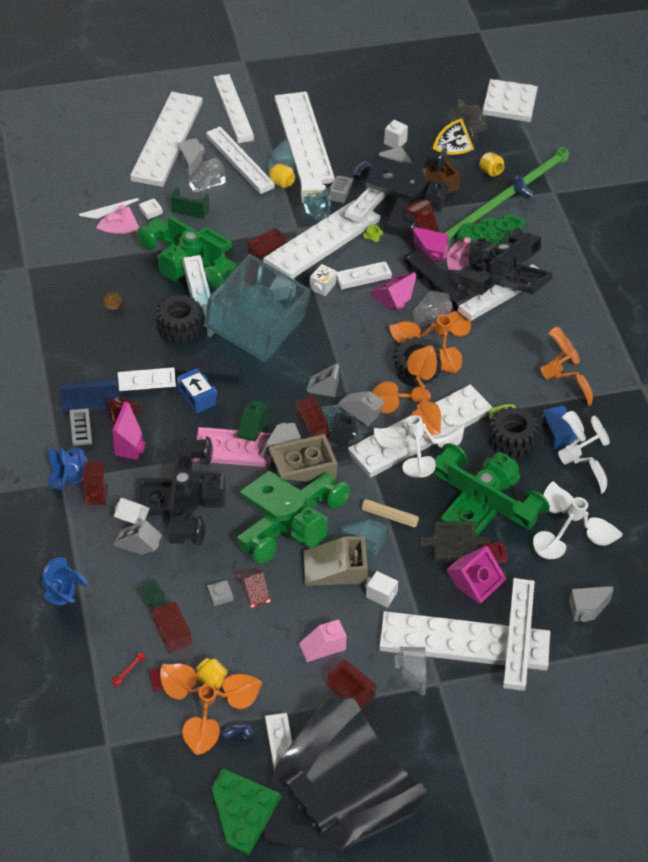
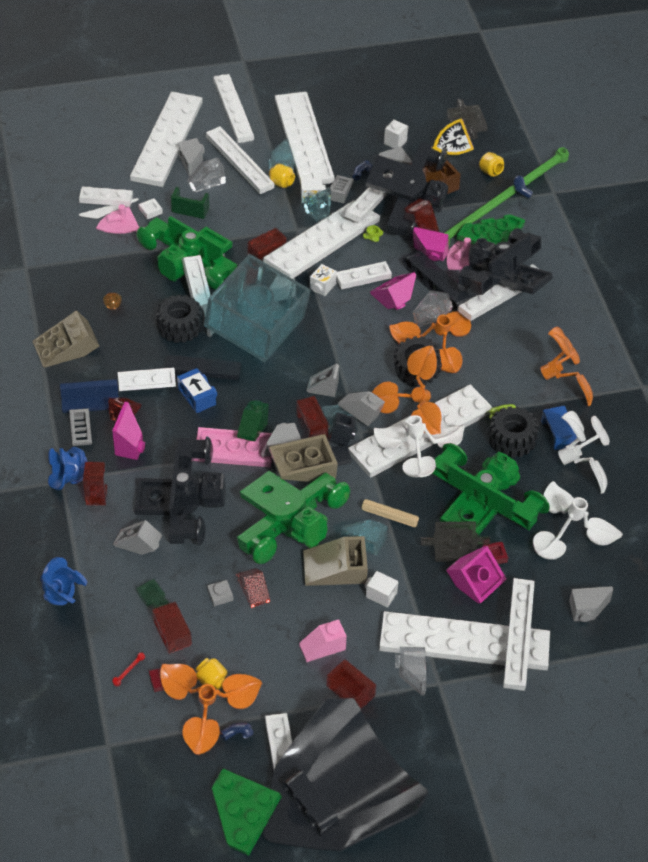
(66, 341): none -> dark tan slope
(105, 196): none -> white plate
(130, 511): white brick -> none
(510, 100): white plate -> none

